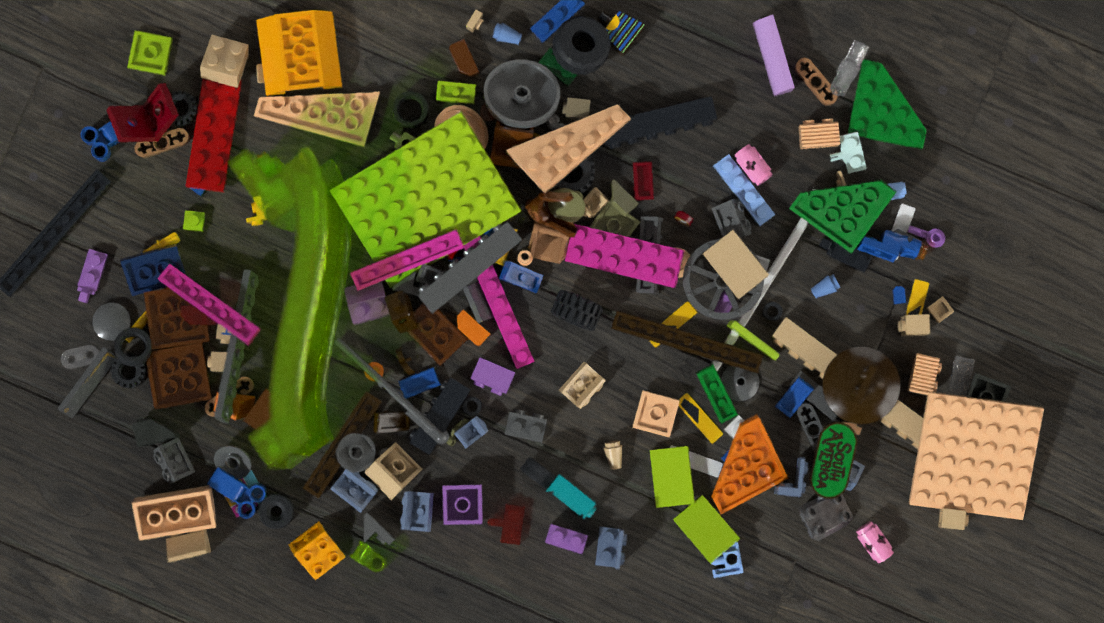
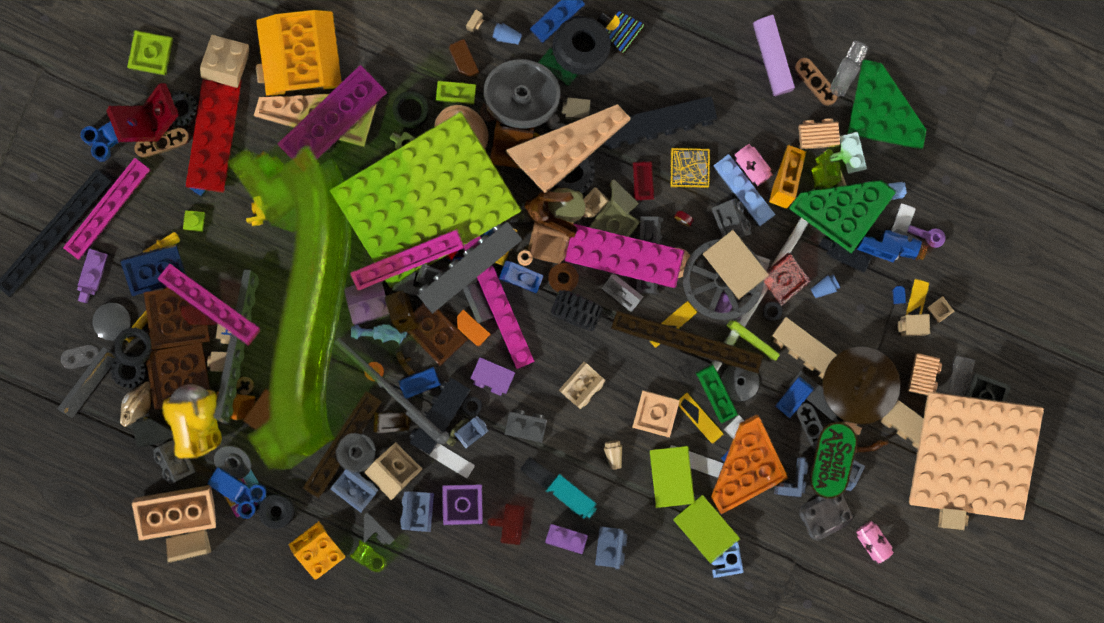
(106, 208): none -> dark pink plate
(136, 404): none -> tan hat
(192, 420): none -> yellow piece
(334, 115): none -> magenta plate
(382, 332): none -> piece
(452, 460): none -> white sticker
(570, 270): none -> reddish brown piece
(622, 292): none -> light grey plate
(690, 167): none -> tile
(785, 279): none -> clear red tile
(788, 177): none -> light orange slope
(826, 172): none -> clear neon green brick
(875, 446): none -> reddish brown piece

